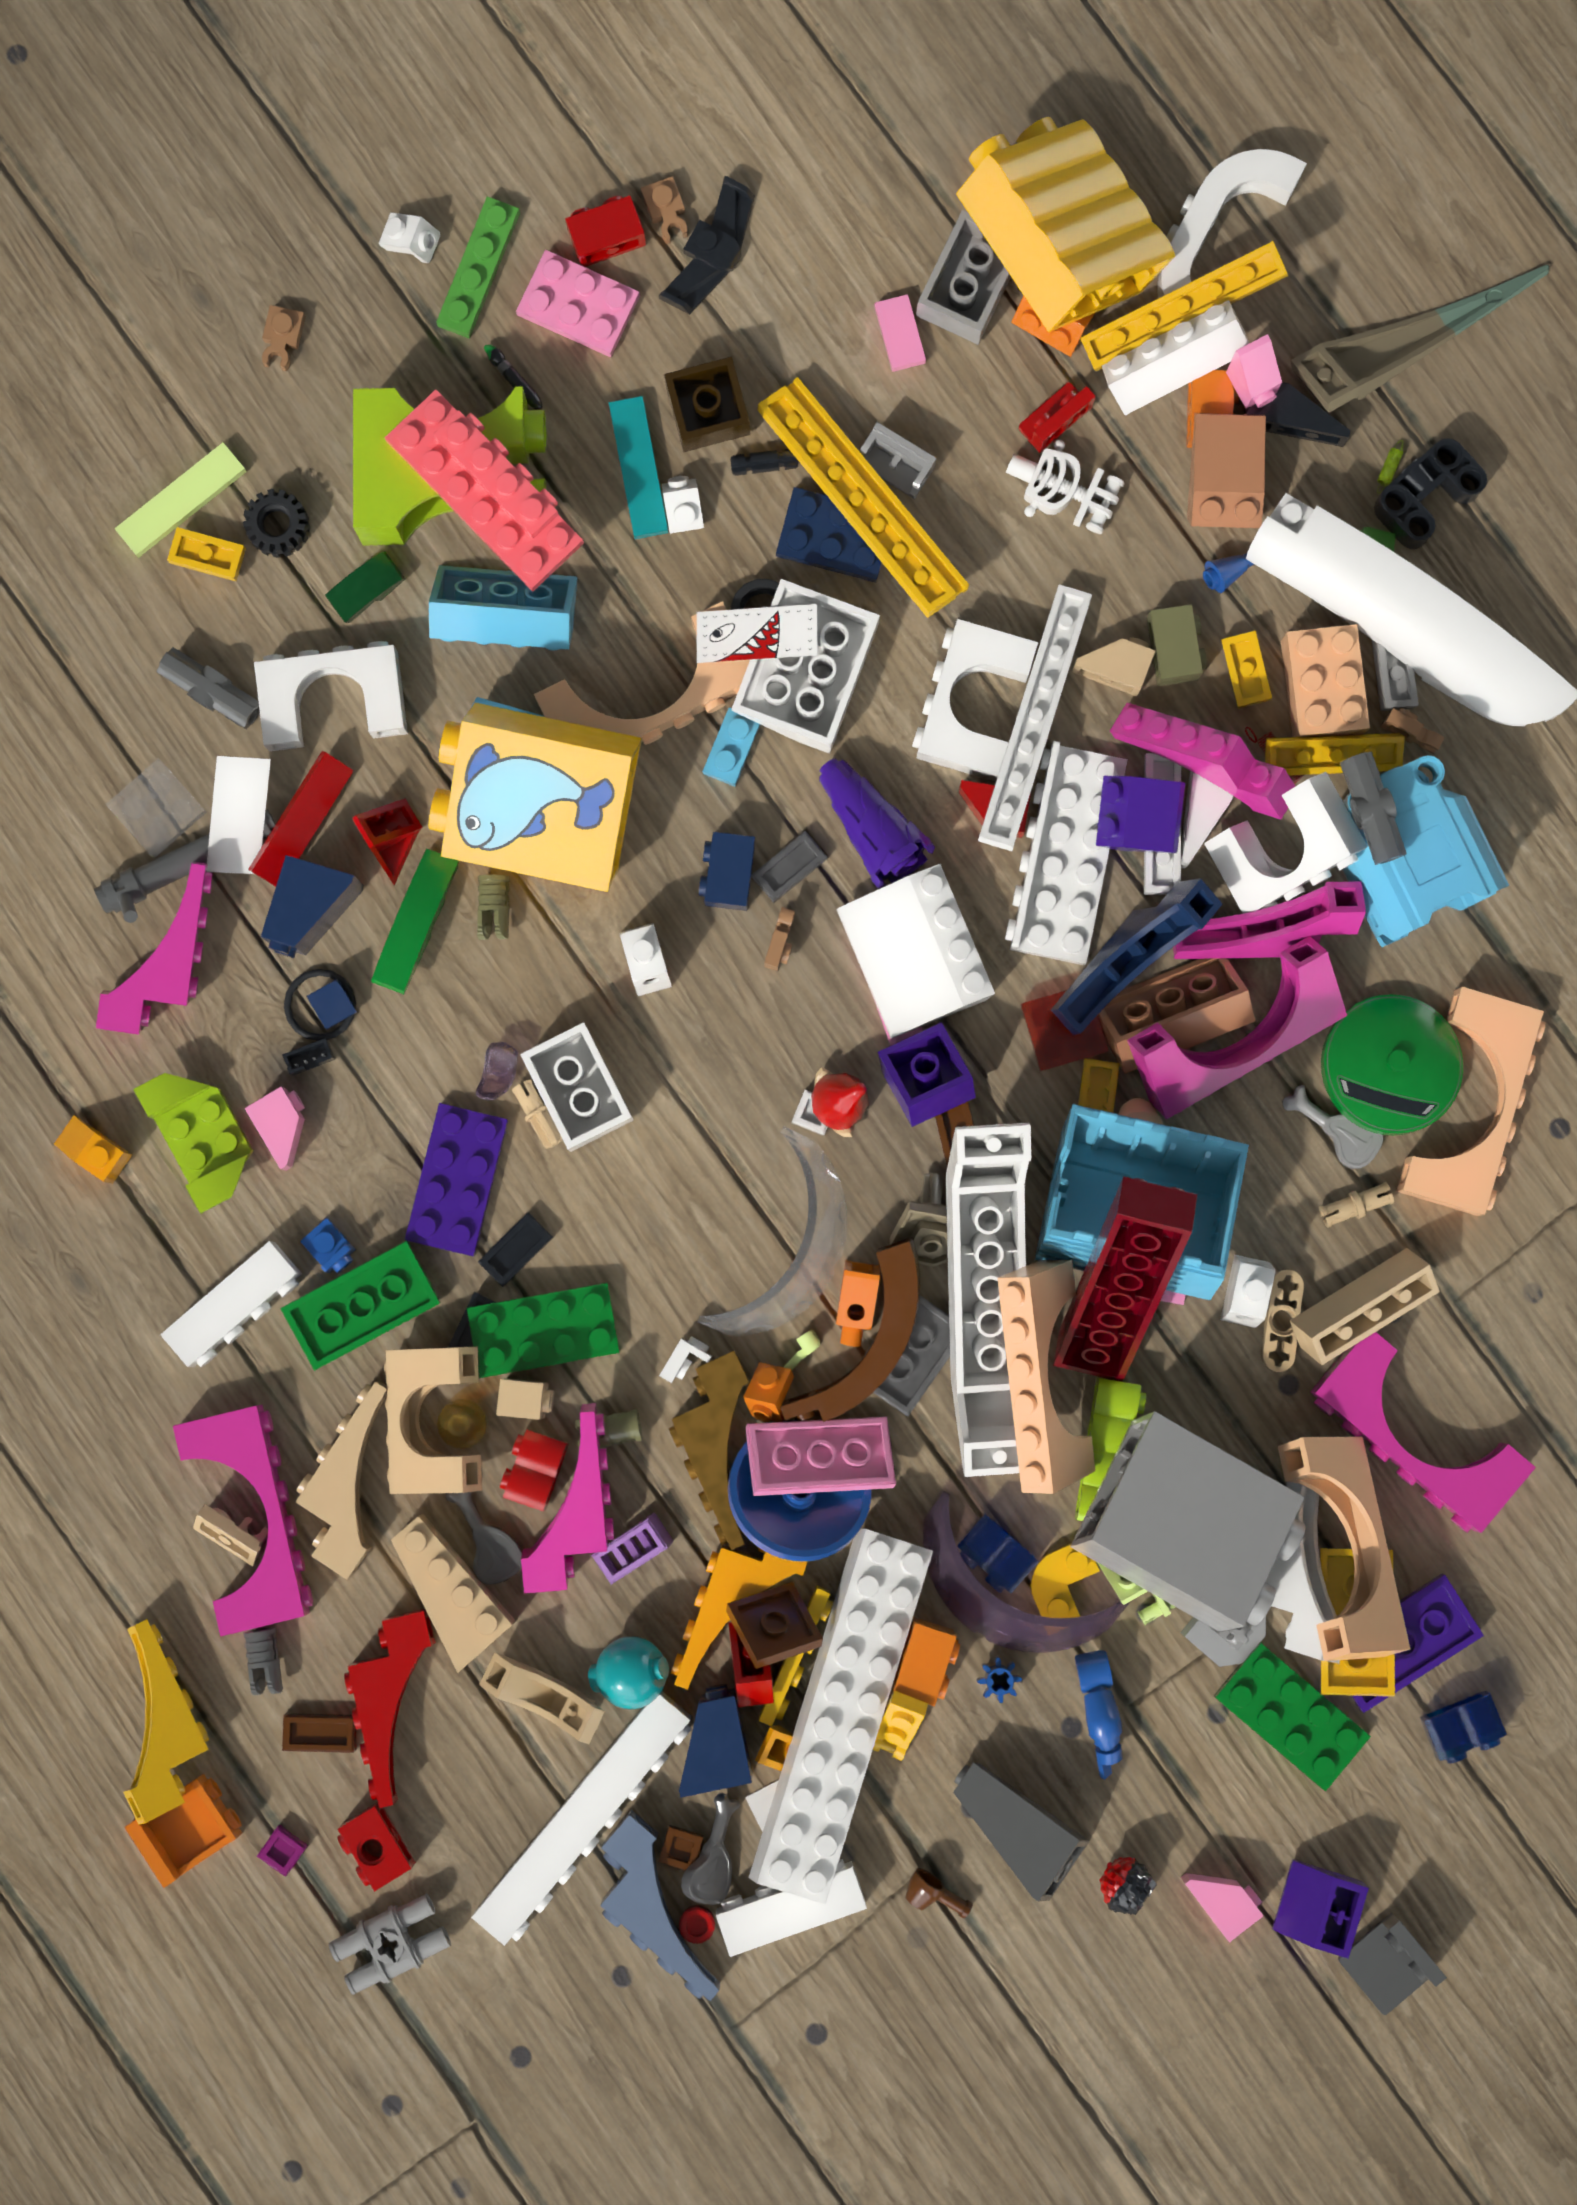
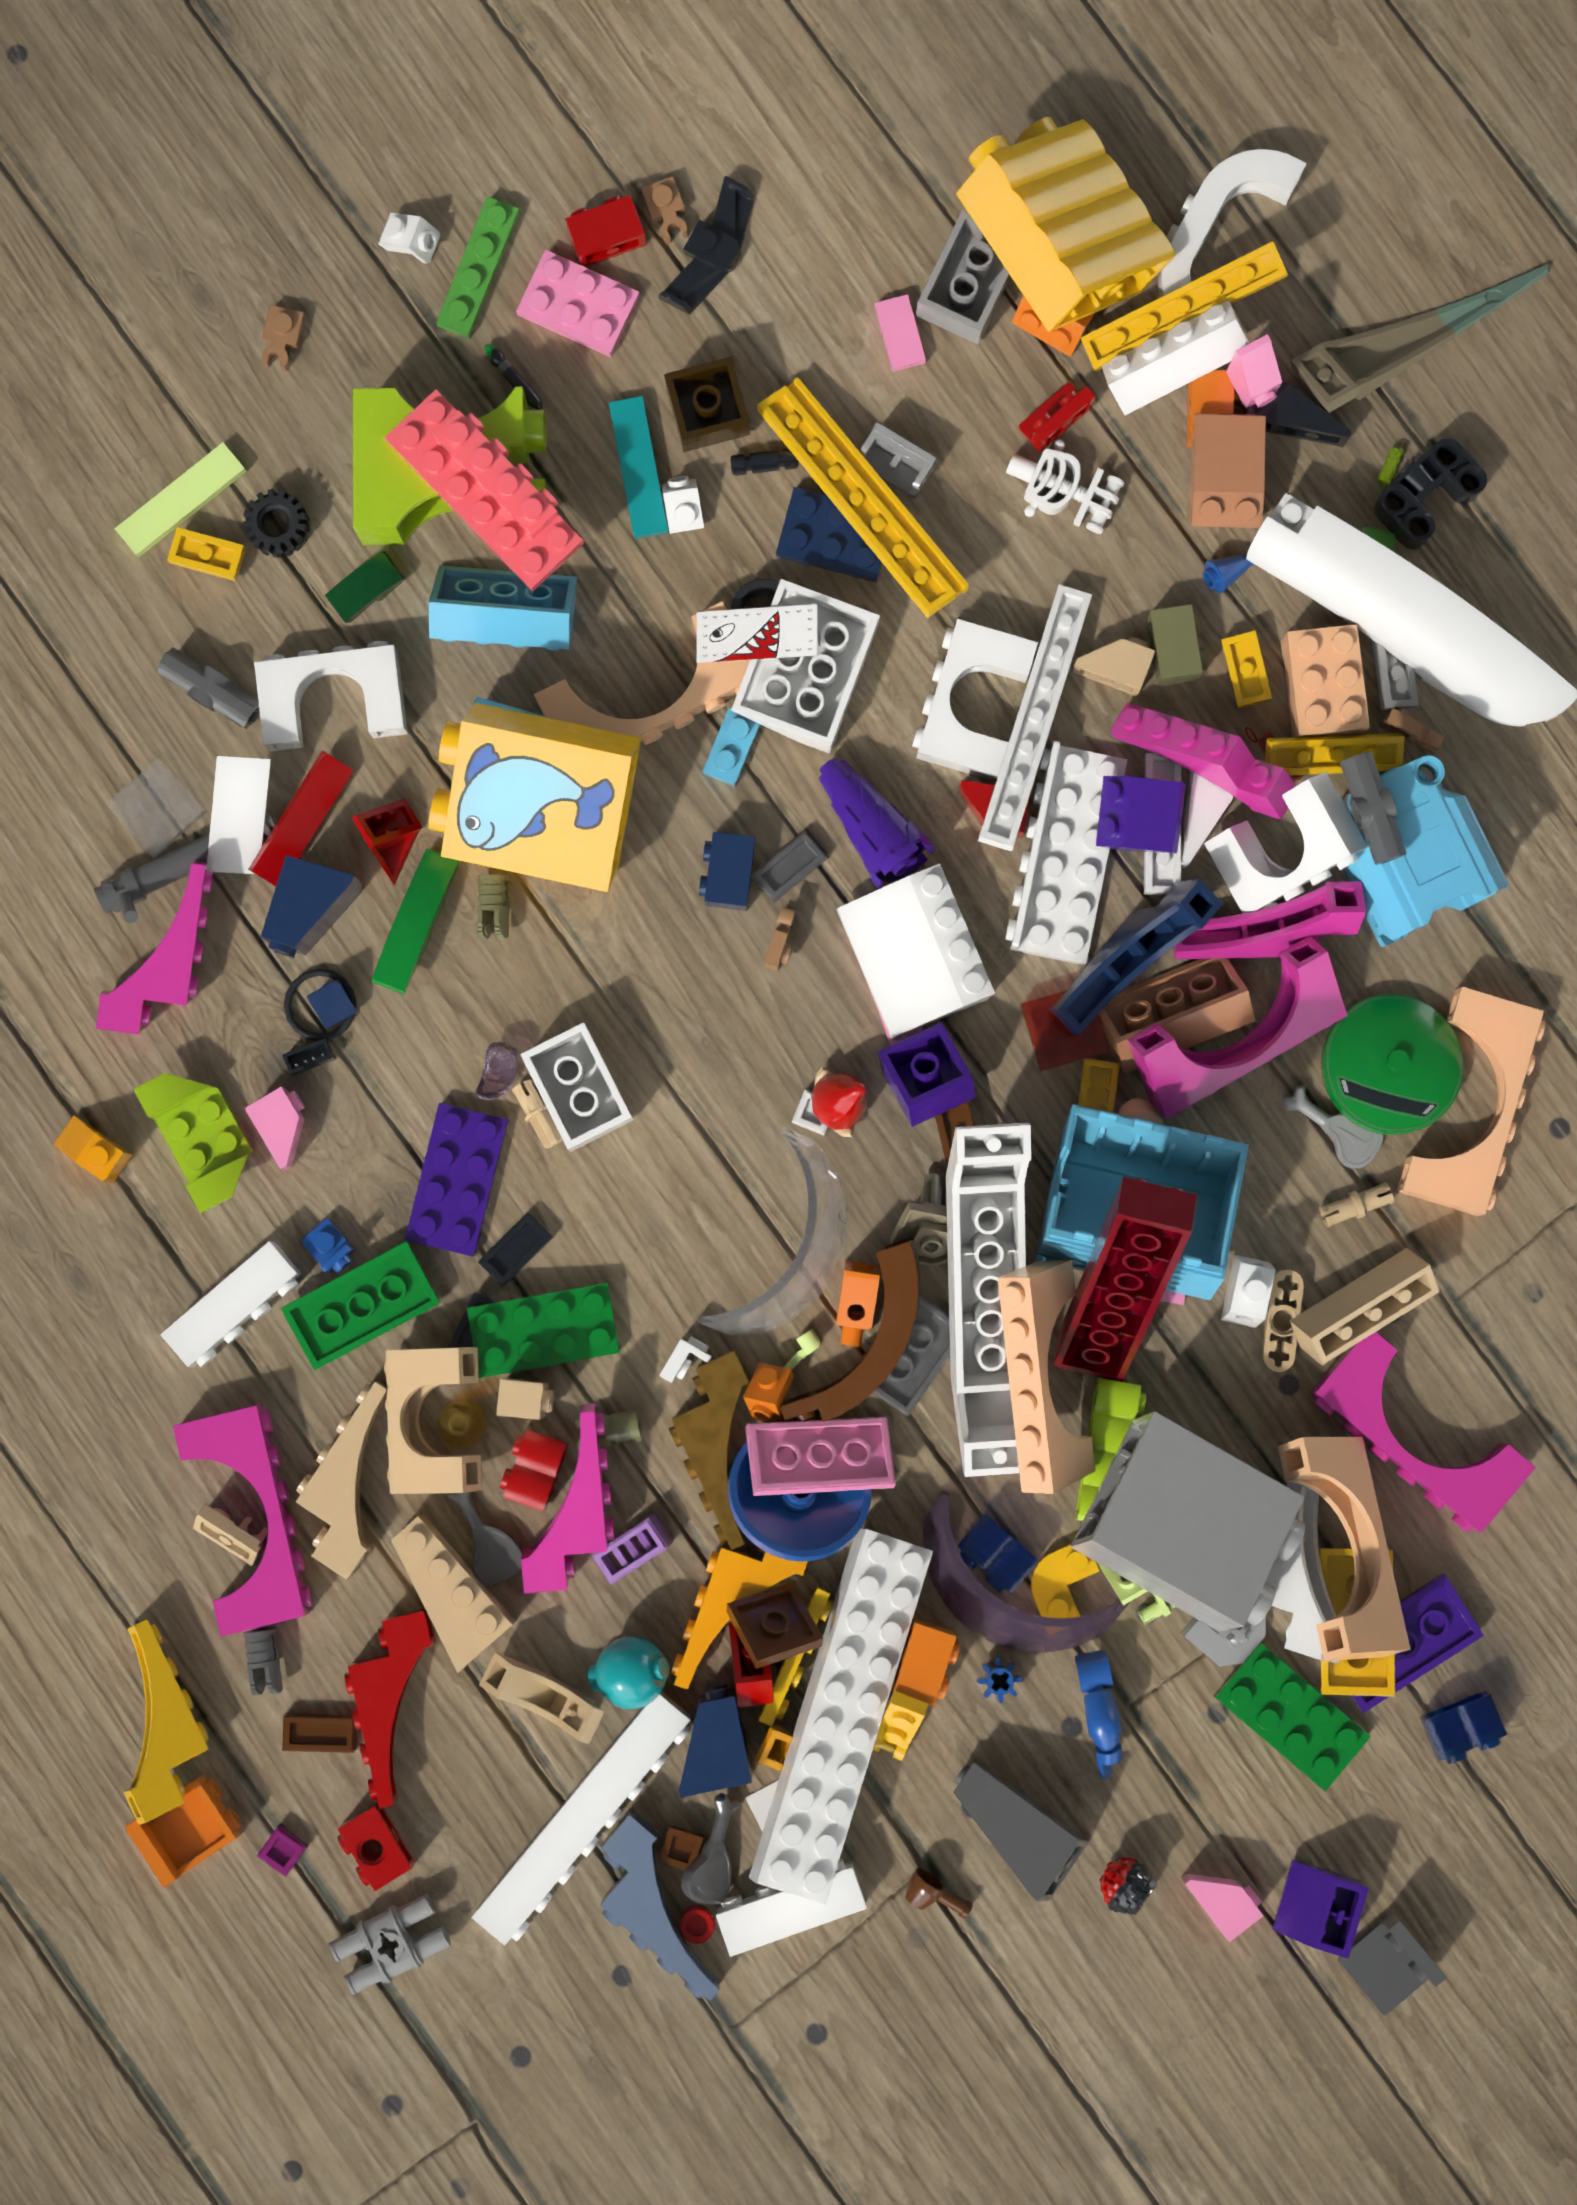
(645, 959): white torso -> none

